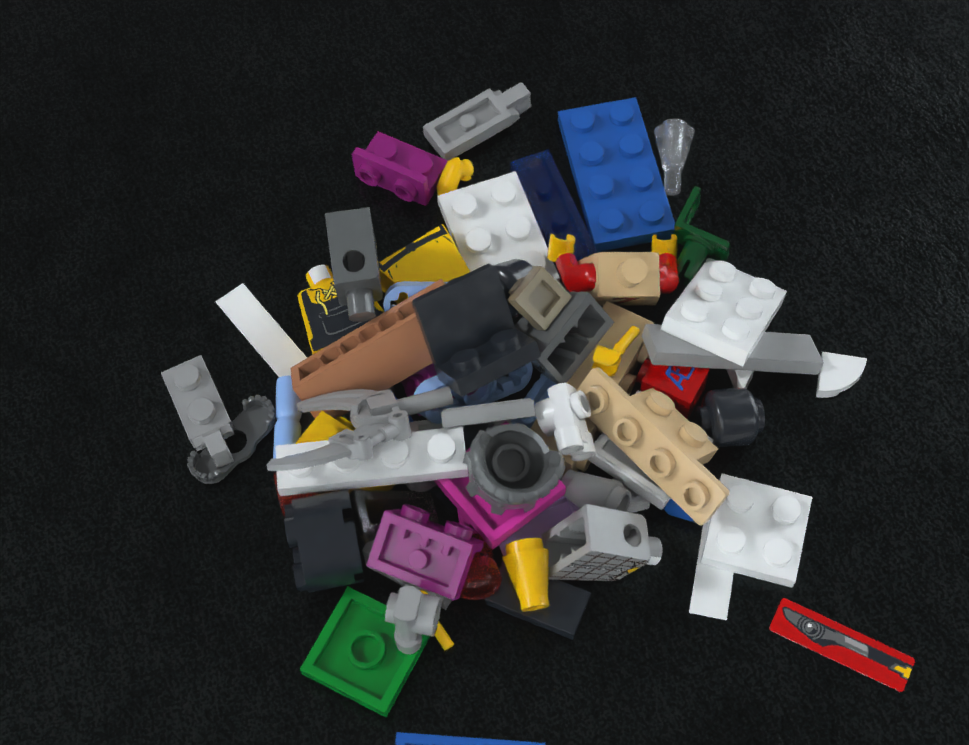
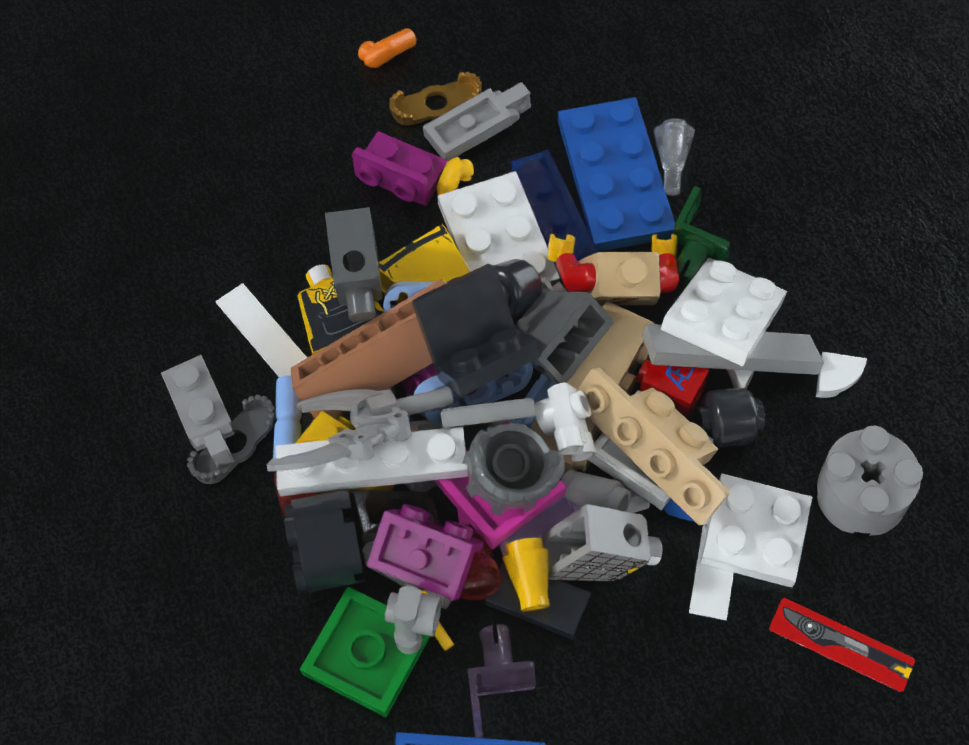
(379, 53): none -> orange arm
(412, 108): none -> pearl gold piece
(499, 672): none -> clear purple bracket
(538, 297): dark tan tile -> none
(610, 359): yellow hand -> none
(890, 475): none -> light grey brick

